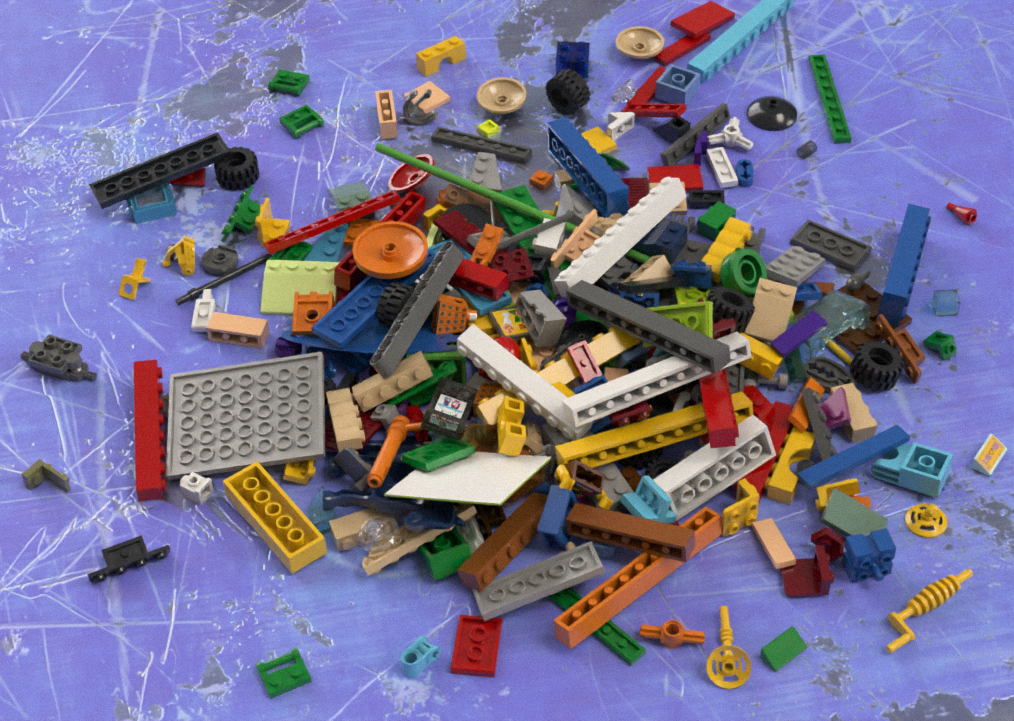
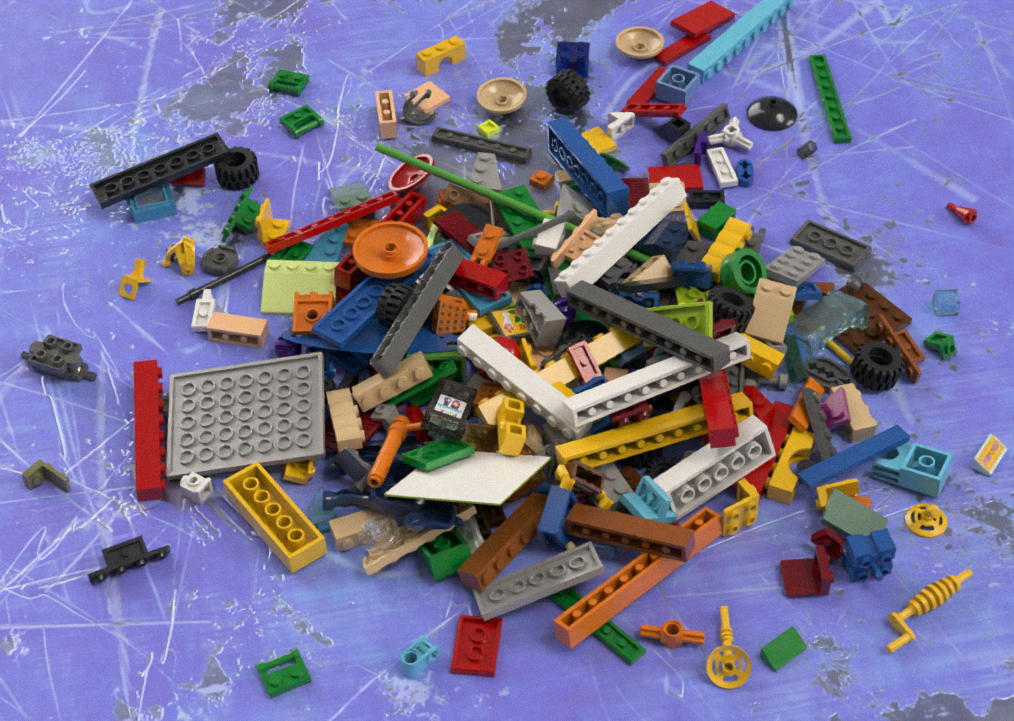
(625, 92): clear bracket -> none
(691, 222): none -> yellow piece
(773, 543): light nougat tile -> none
(798, 334): dark purple tile -> none
(905, 264): blue brick -> none

